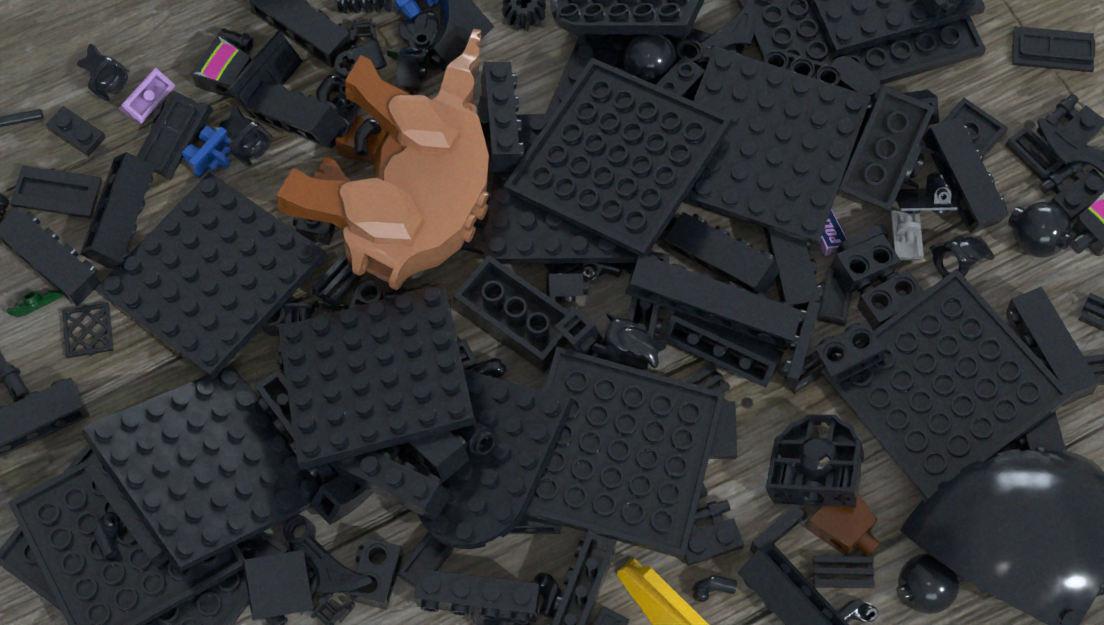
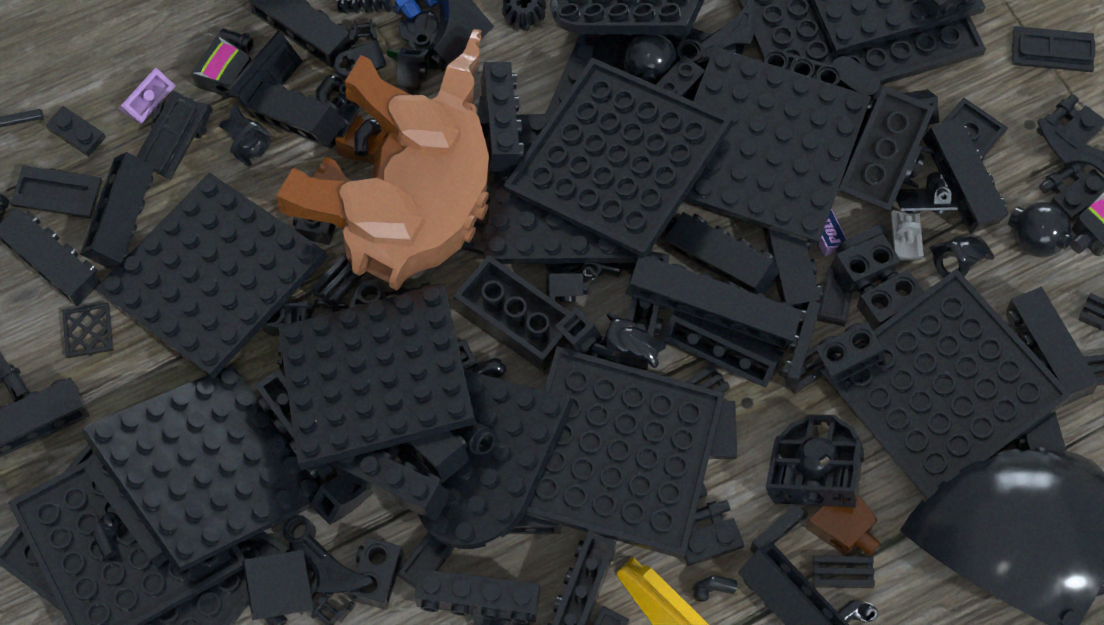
(33, 302): dark green piece -> none
(106, 70): black hair -> none
(211, 154): blue hips -> none
(549, 590): black arm -> none
(927, 584): black brick -> none
(1031, 156): black tile -> none

